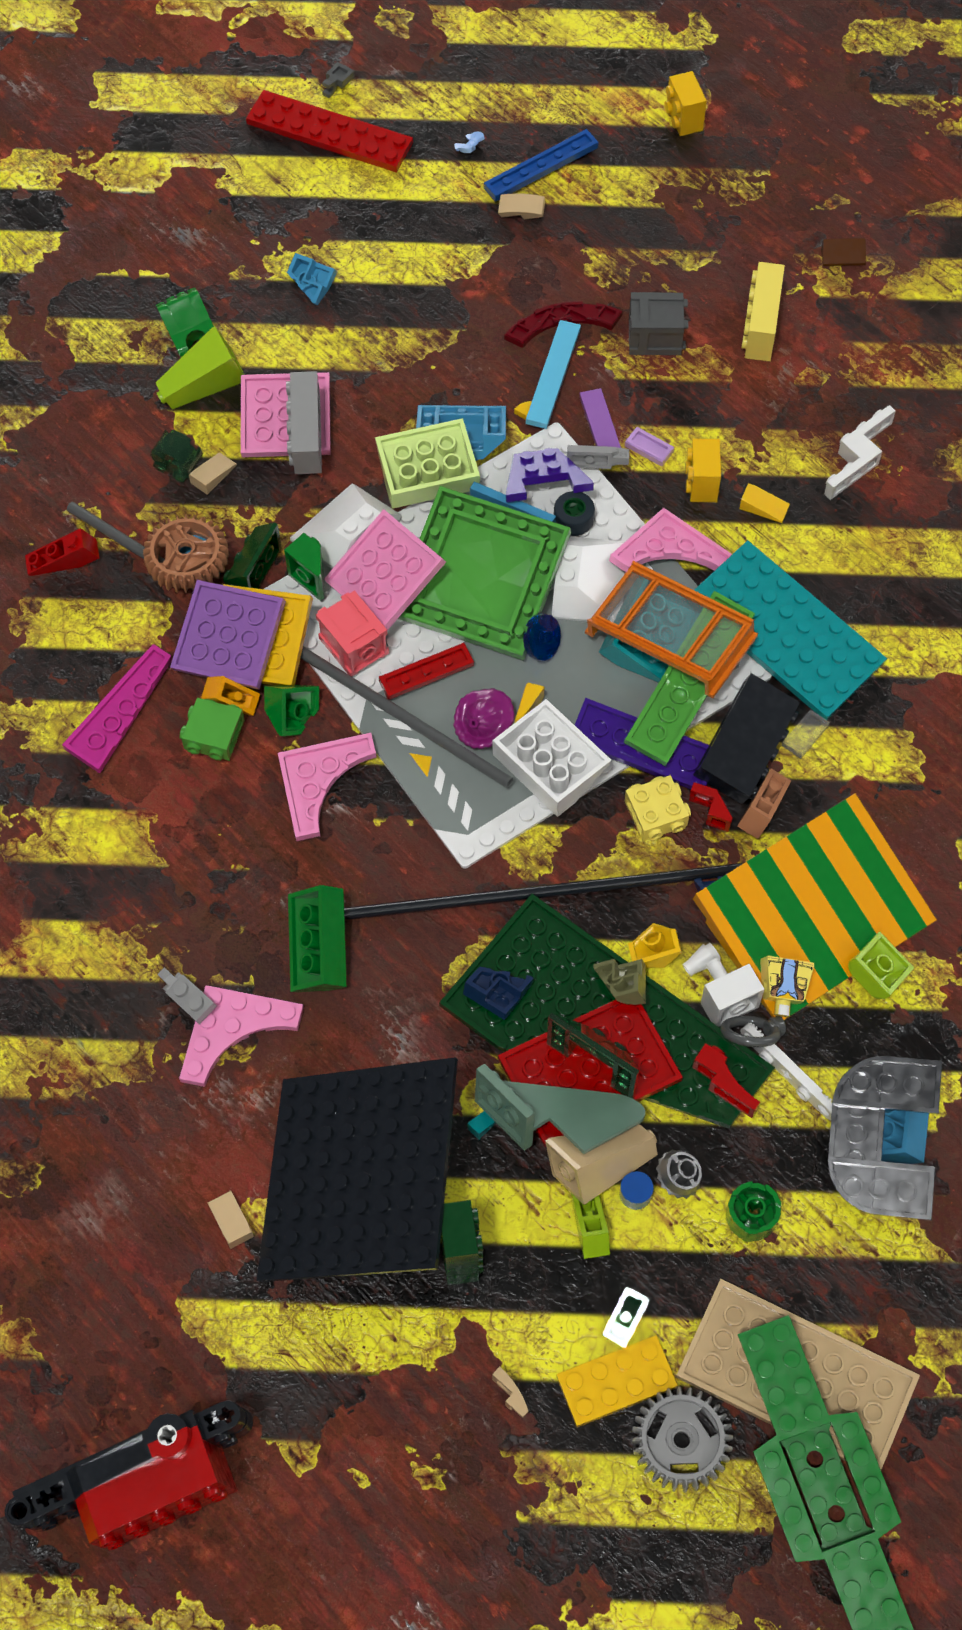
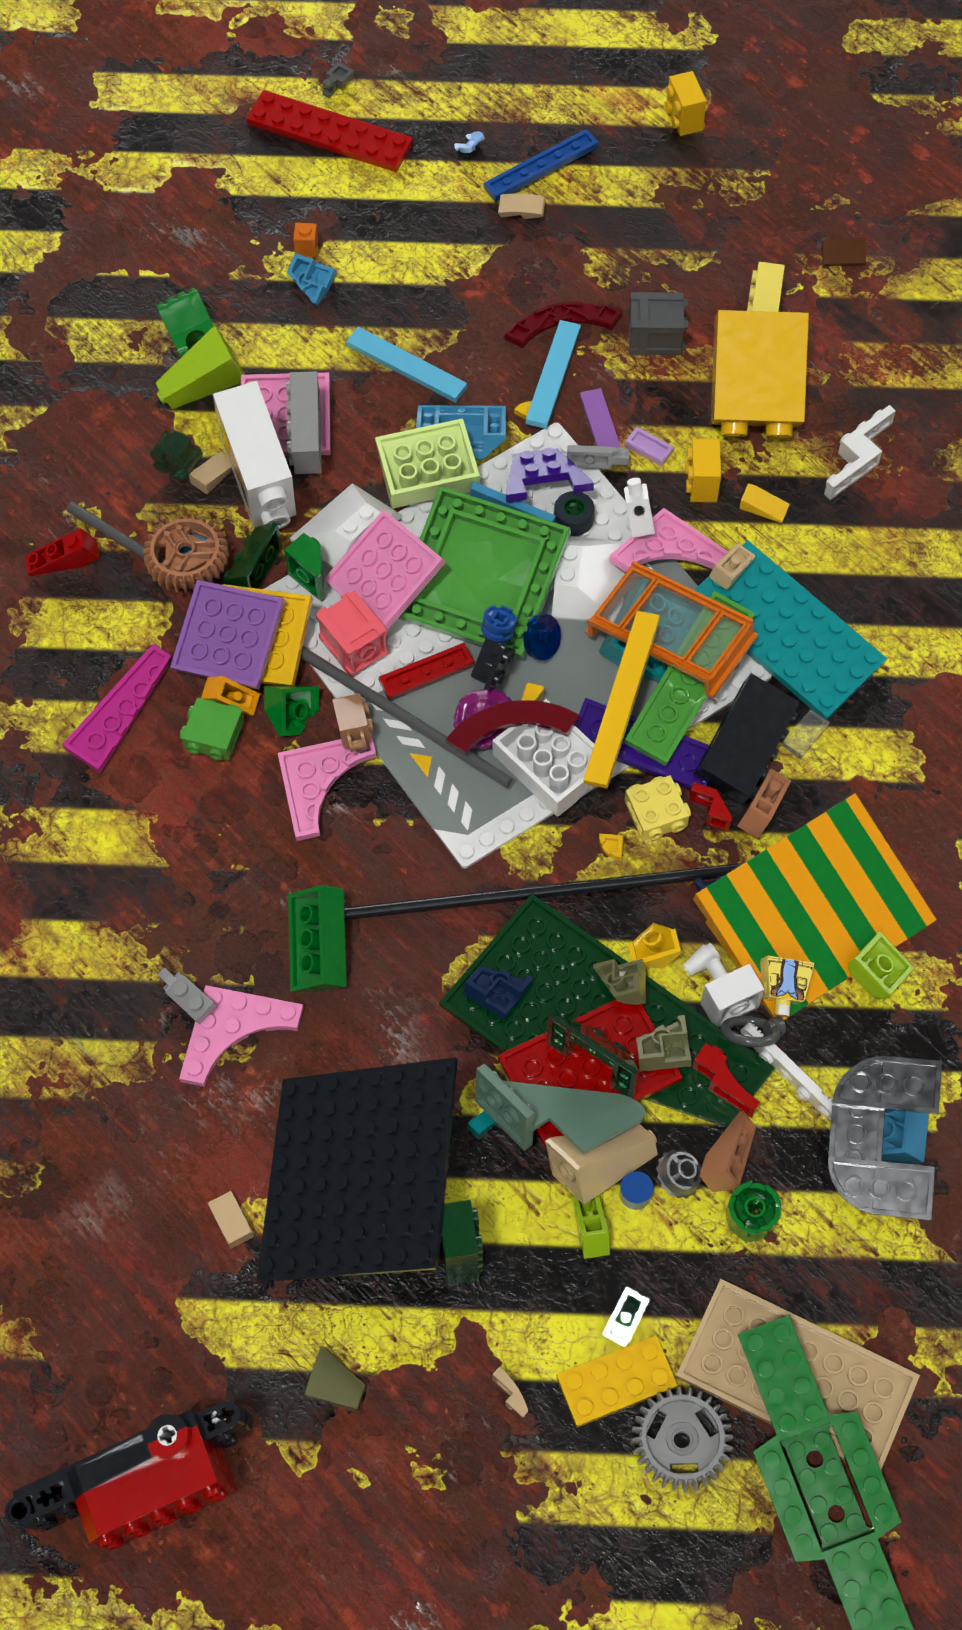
(255, 455): none -> white brick
(306, 239): none -> orange brick
(334, 1383): none -> olive slope
(352, 721): none -> medium nougat brick
(406, 364): none -> medium azure tile
(492, 662): none -> black bracket
(498, 623): none -> blue wheel
(511, 715): none -> dark red tile
(611, 845): none -> yellow tile
(622, 699): none -> yellow tile
(638, 504): none -> white torso
(664, 1047): none -> olive slope
(728, 1156): none -> nougat slope
(731, 566): none -> tan slope
(759, 371): none -> yellow brick

